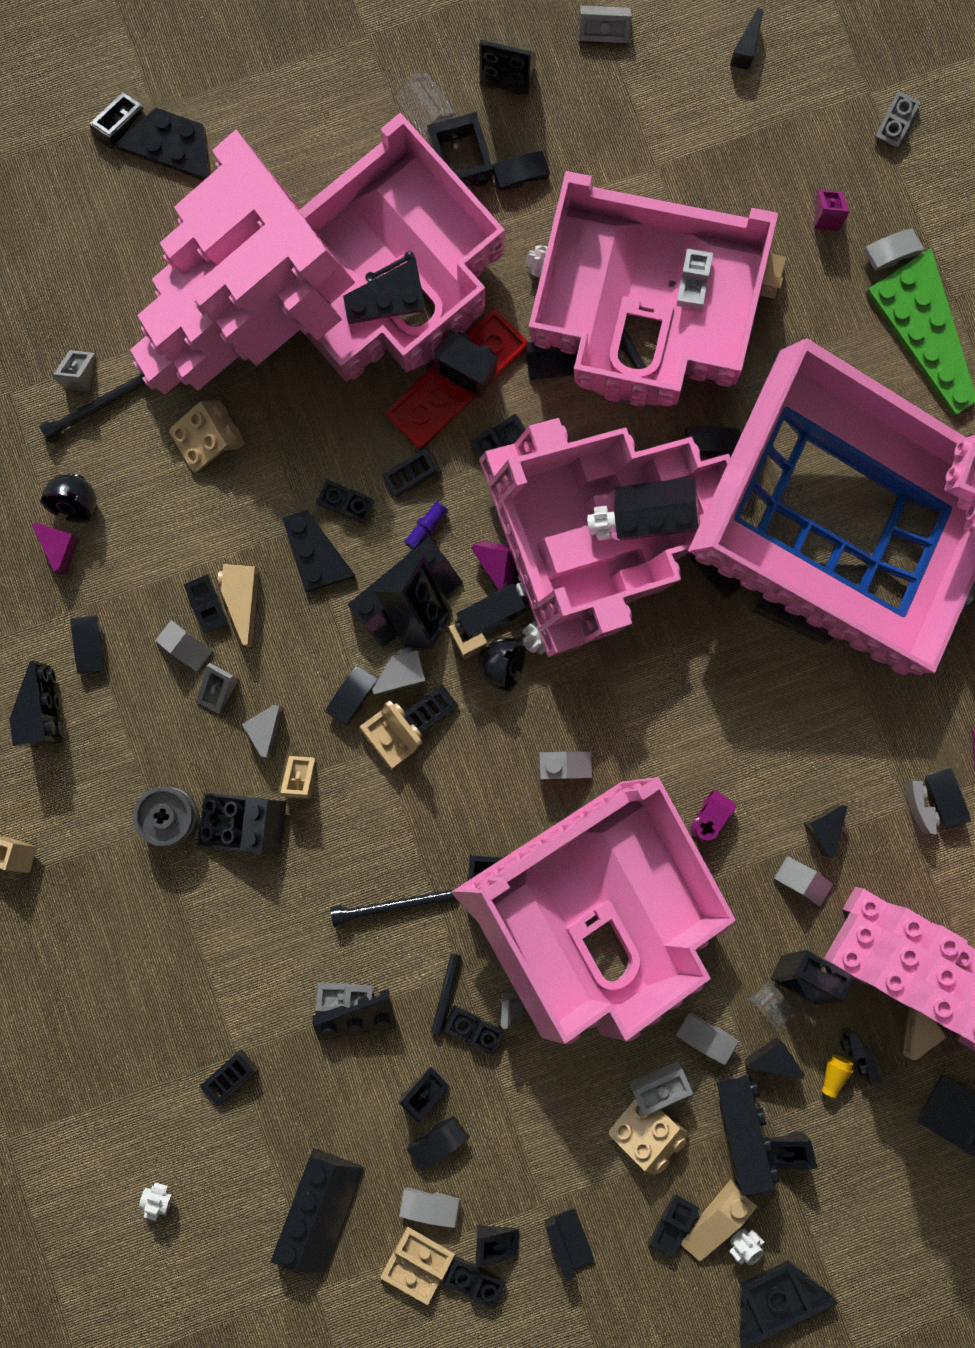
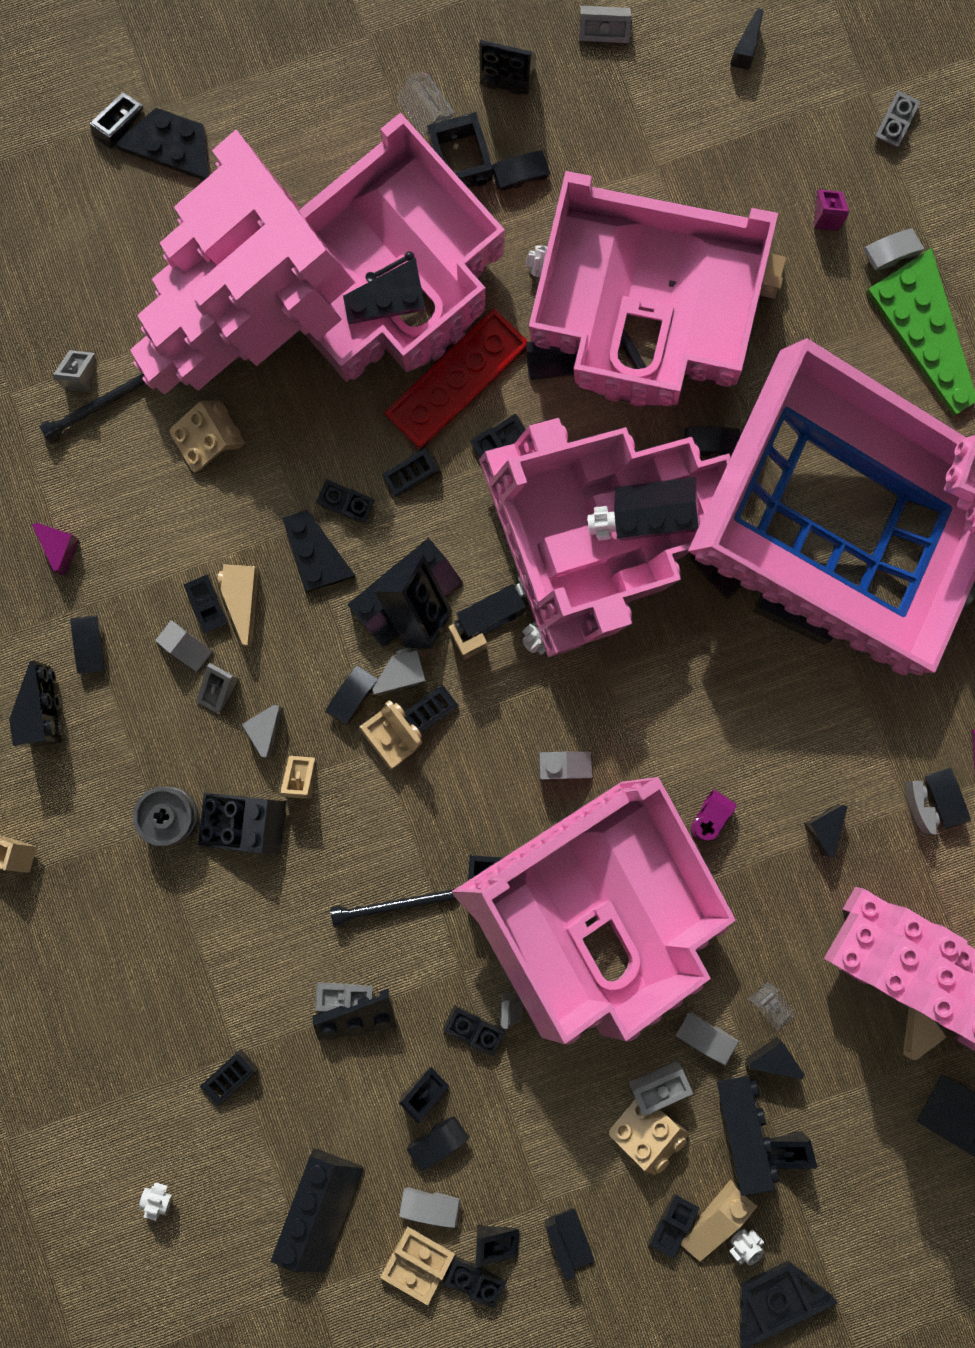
(69, 496): black cylinder -> none
(426, 525): dark purple pin -> none
(446, 993): black bar -> none
(466, 363): black brick -> none
(497, 562): magenta slope -> none
(501, 662): black cylinder -> none
(694, 279): light grey slope -> none
(803, 881): light grey slope -> none
(803, 975): black window -> none
(836, 1075): yellow cone -> none
(856, 1050): black slope -> none

